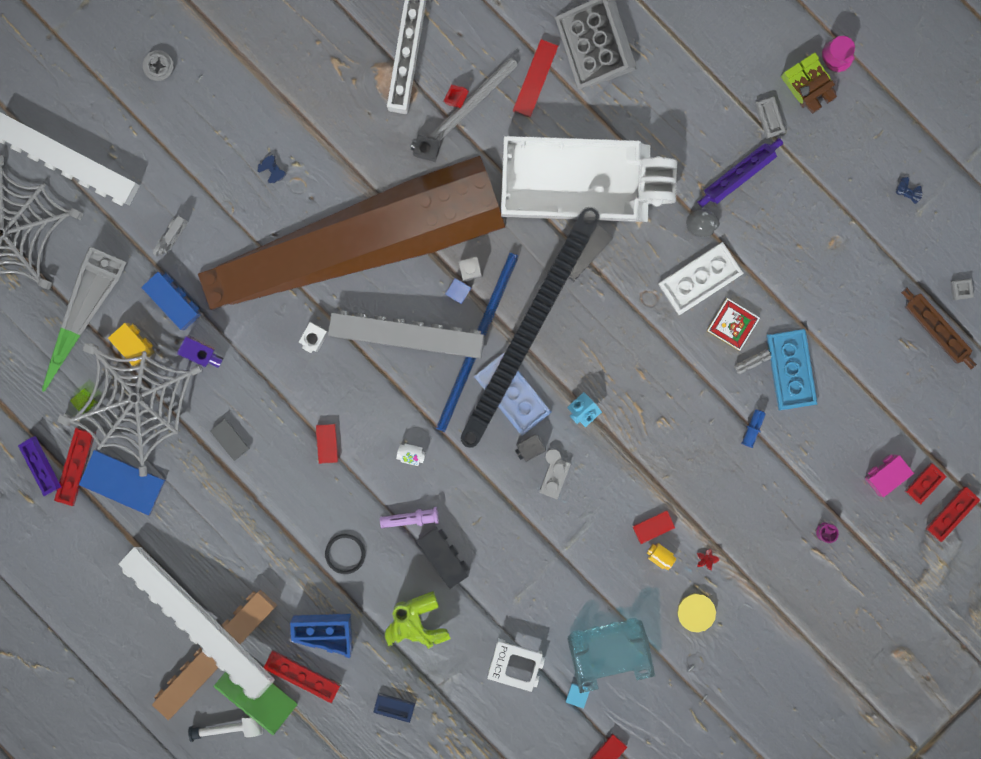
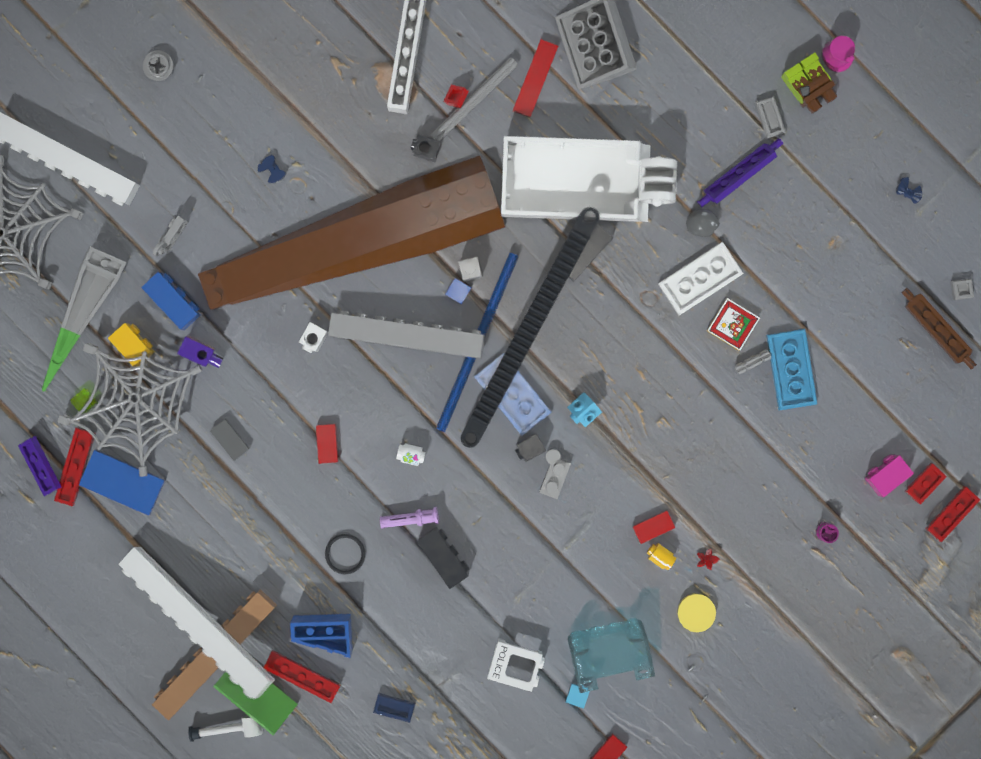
(410, 626): lime helmet -> none
(753, 428): blue axle -> none

